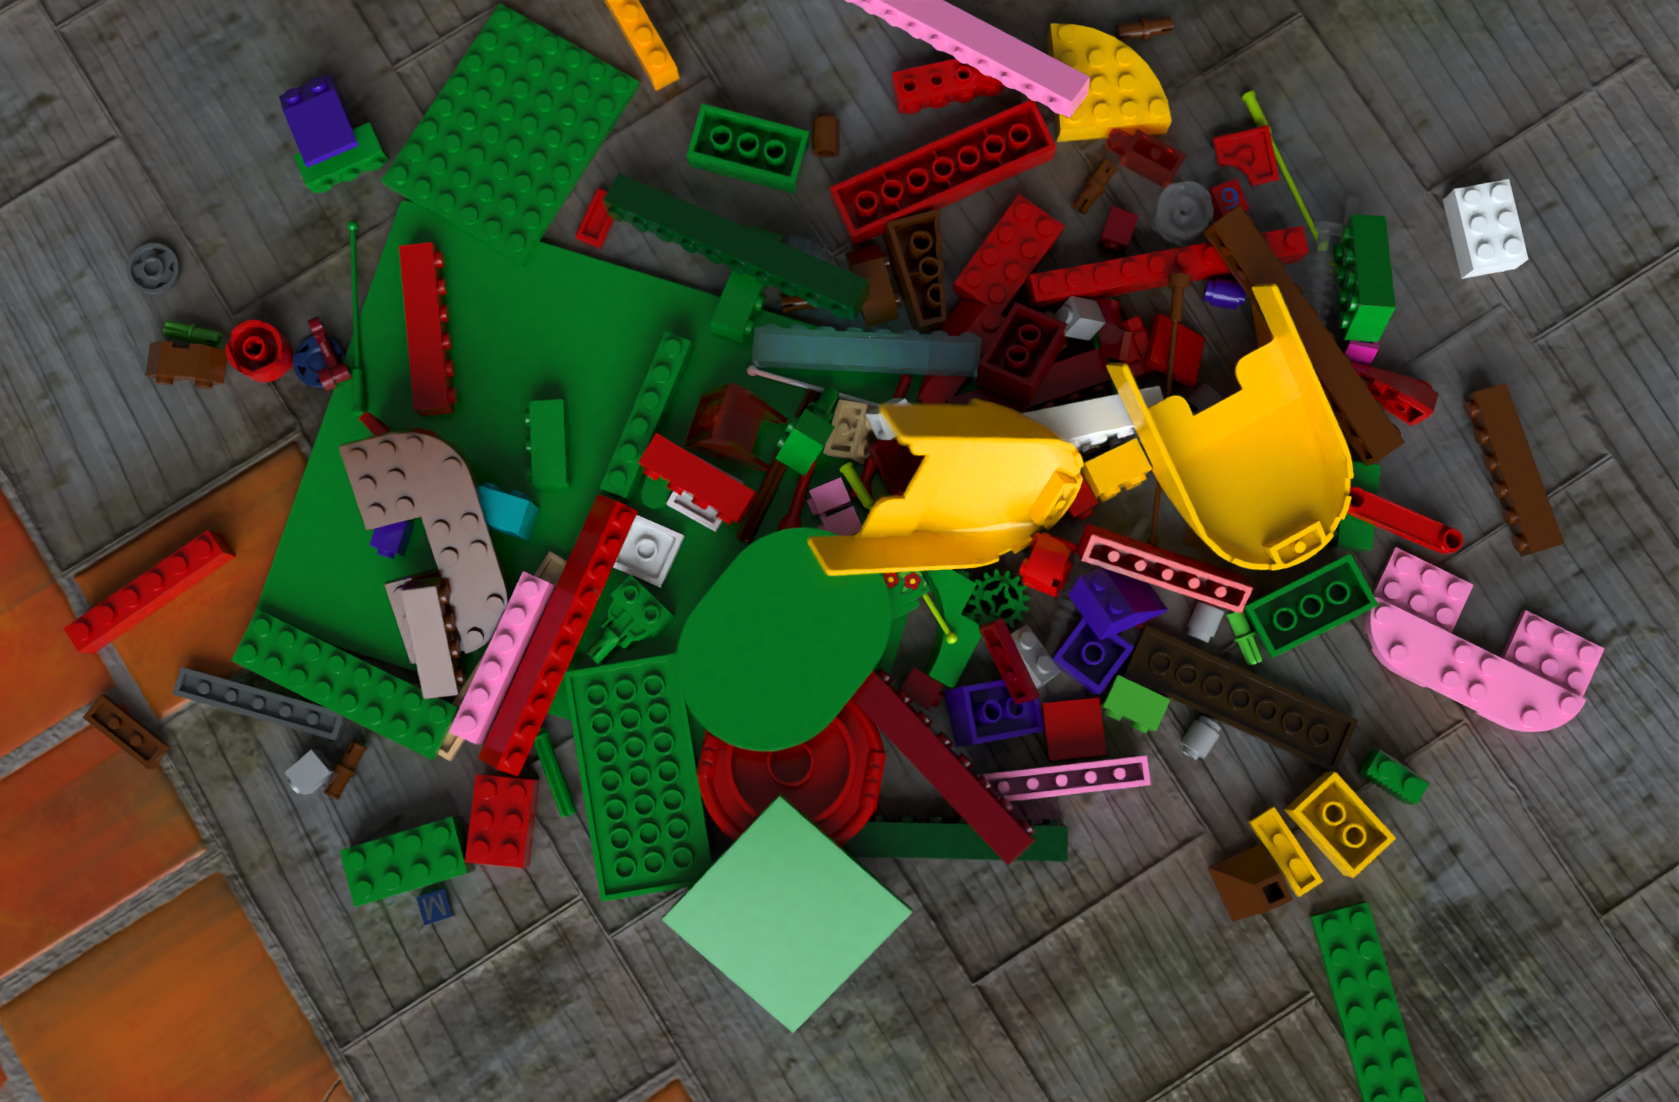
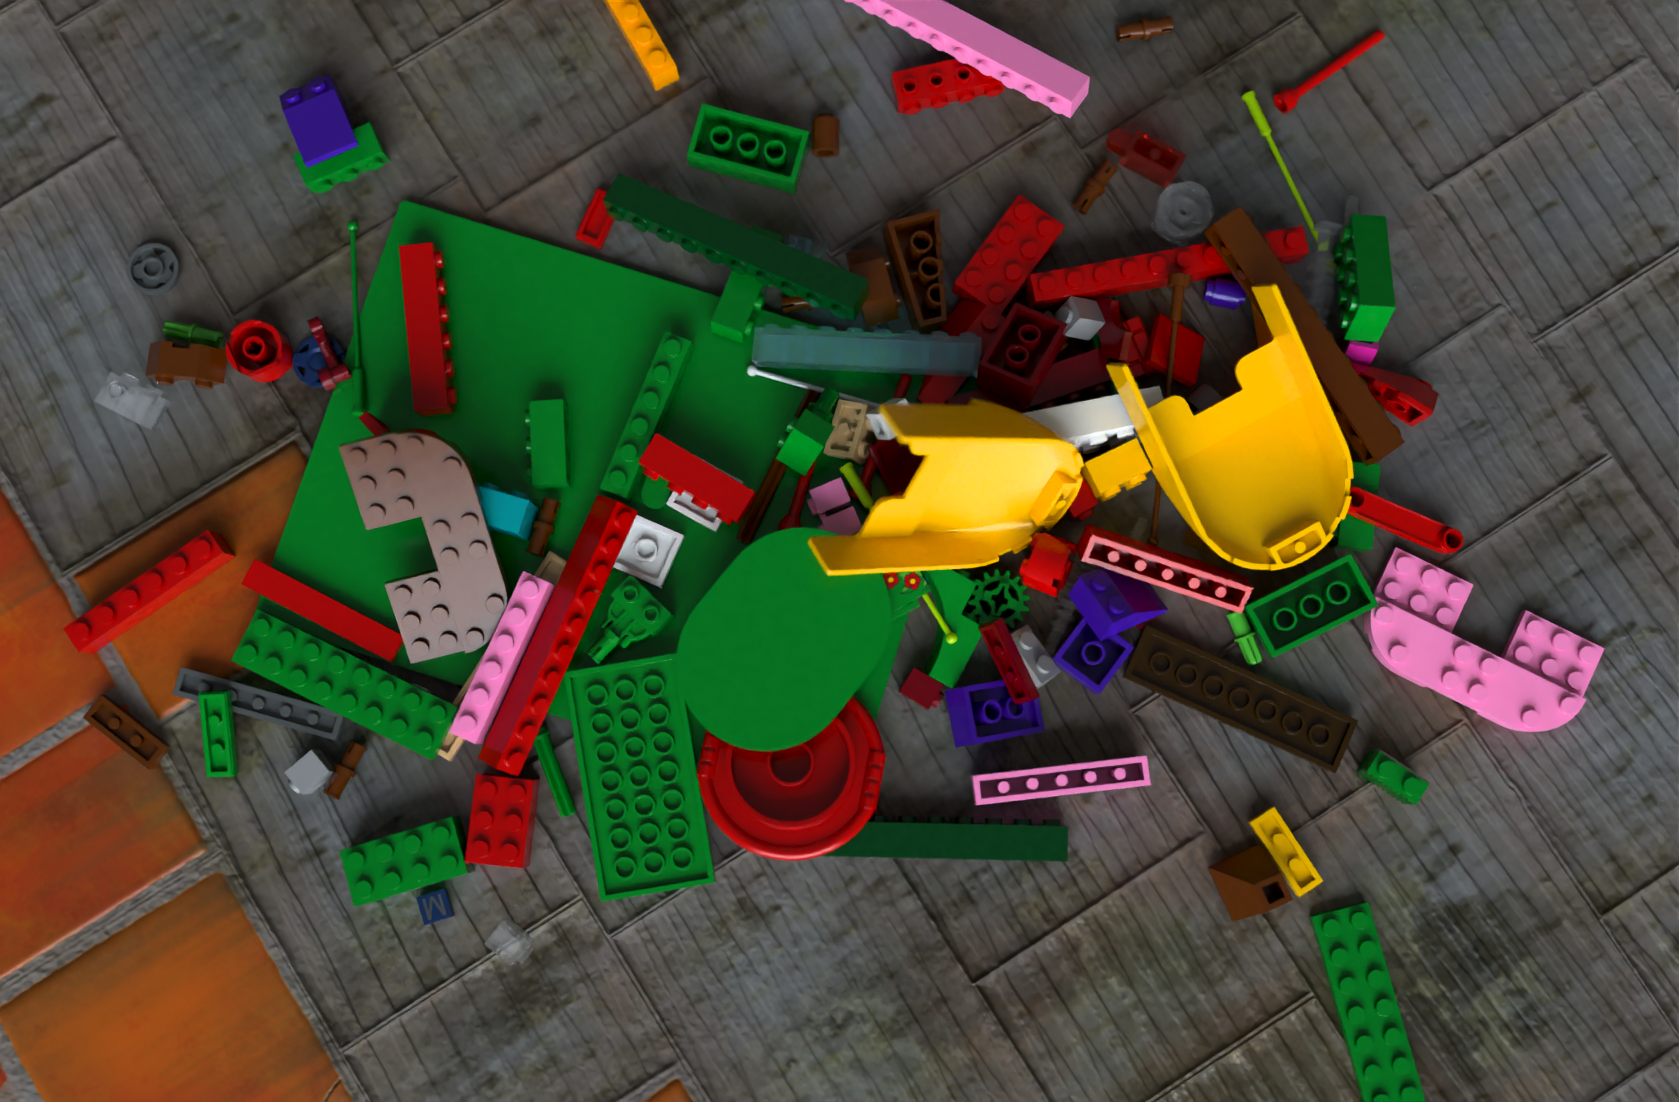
(133, 401): none -> clear brick
(218, 733): none -> green tile
(323, 610): none -> red tile
(392, 539): dark purple brick -> none
(433, 637): brick -> none
(510, 942): none -> clear brick
(511, 133): green plate -> none
(543, 527): none -> reddish brown pin
(729, 423): clear red ladder -> none
(787, 913): tile -> none
(943, 171): red brick -> none
(943, 767): dark red brick -> none
(1073, 729): red tile -> none
(1117, 230): dark red brick -> none
(1121, 86): yellow brick -> none
(1134, 704): bright green brick -> none
(1200, 738): light grey brick -> none
(1204, 621): light grey brick -> none
(1227, 198): red brick -> none
(1250, 153): red tile -> none
(1287, 98): none -> red piece
(1340, 824): yellow brick -> none
(1485, 228): white brick -> none
(1512, 470): reddish brown brick -> none

